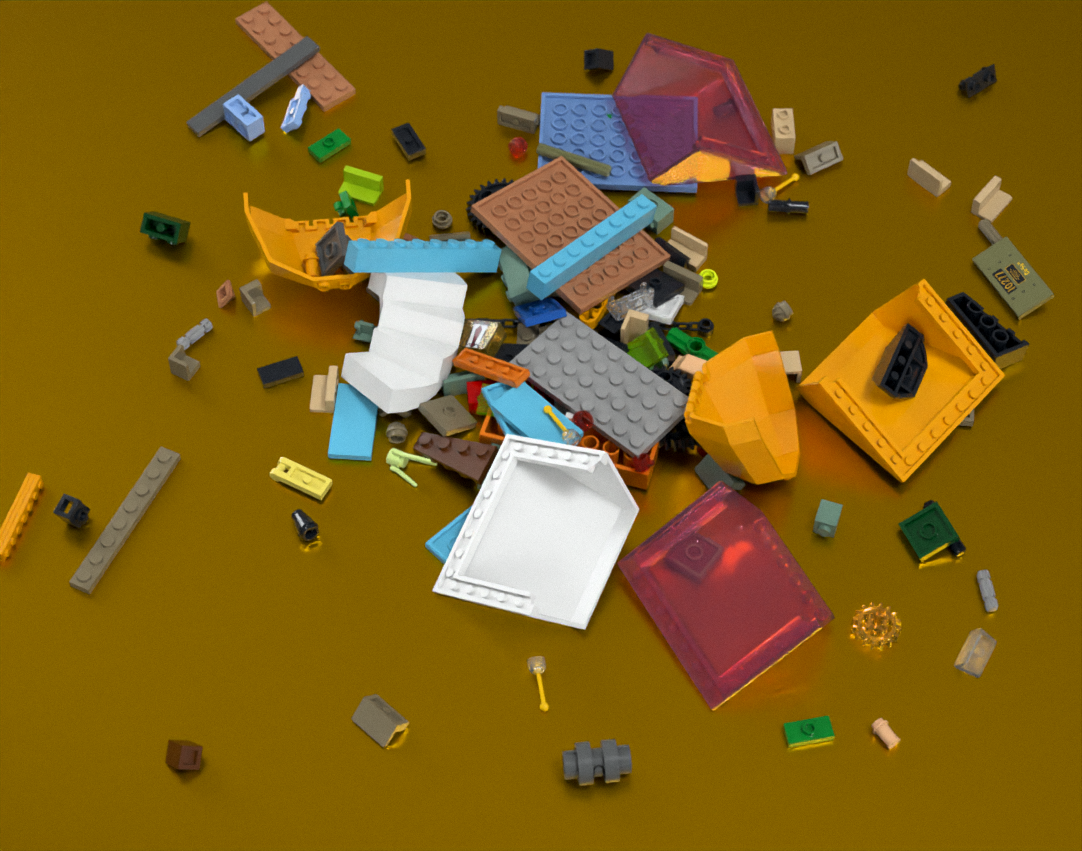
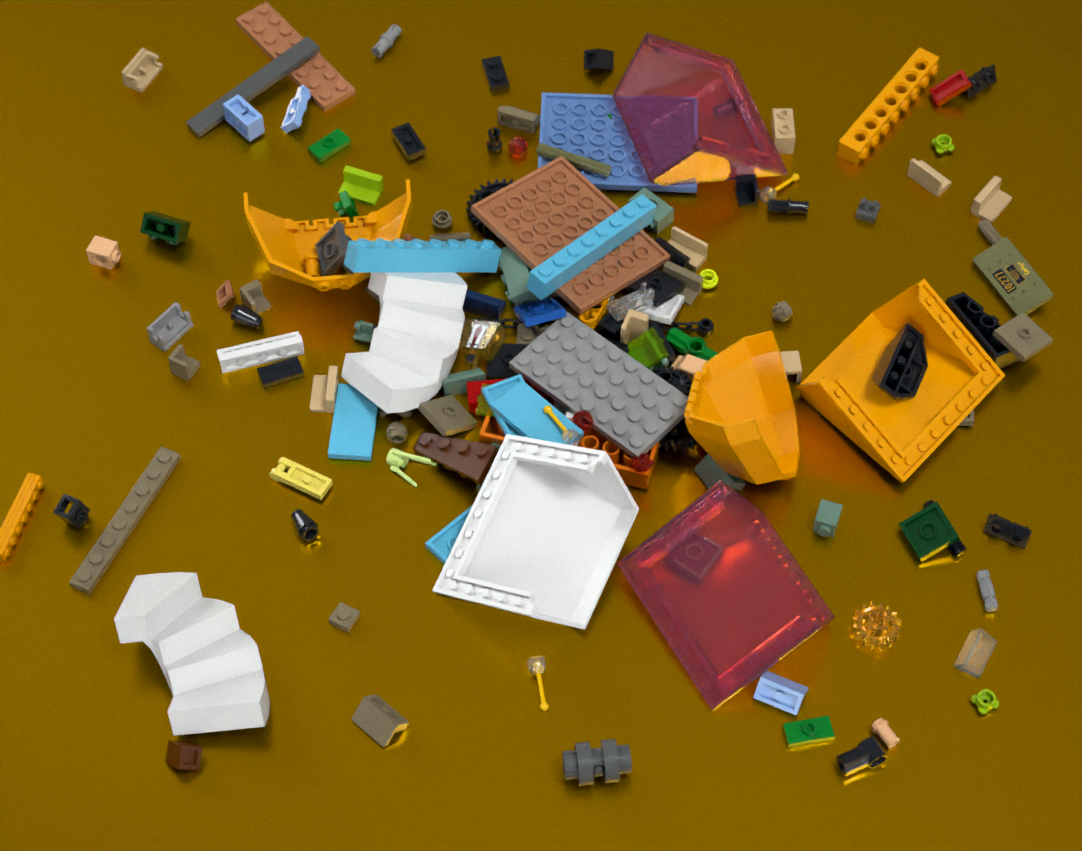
(103, 252): none -> light nougat brick
(141, 70): none -> tan hinge
(169, 327): none -> light grey hinge
(195, 333): light grey axle -> none
(201, 650): none -> white piece
(245, 316): none -> black cone
(260, 352): none -> white fence
(344, 617): none -> dark tan plate
(386, 40): none -> light grey pin
(483, 305): none -> dark blue panel
(491, 367): orange tile -> none
(494, 143): none -> black pin
(495, 73): none -> black plate
(780, 692): none -> light blue panel
(820, 156): dark tan panel -> none
(866, 754): none -> black piece
(867, 210): none -> dark grey tile
(888, 106): none -> light orange brick
(943, 143): none -> lime plate
(950, 87): none -> red tile
(987, 695): none -> lime plate
(1007, 530): none -> black hinge
(1022, 337): none -> dark tan plate

